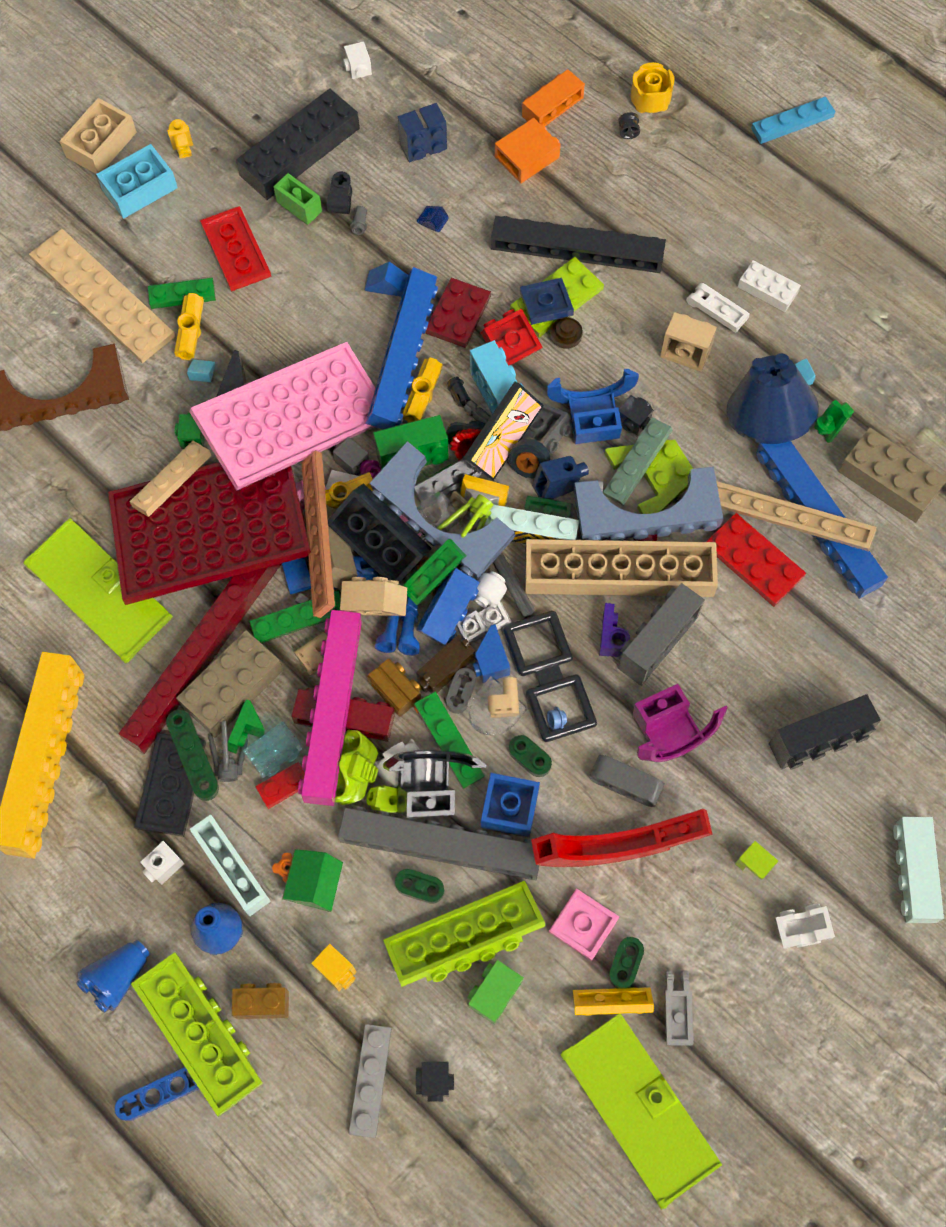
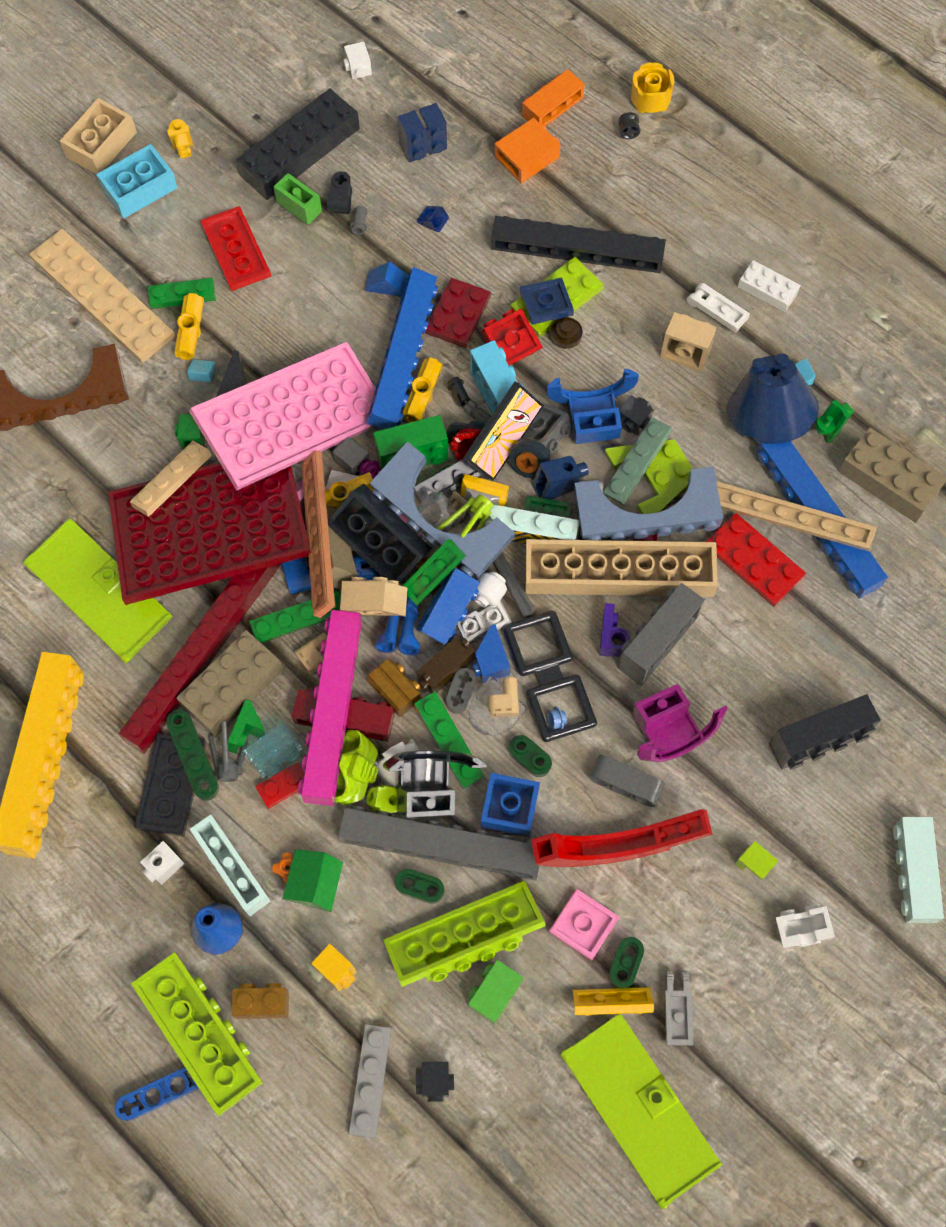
(112, 975): blue cone -> none
(793, 120): dark azure plate -> none

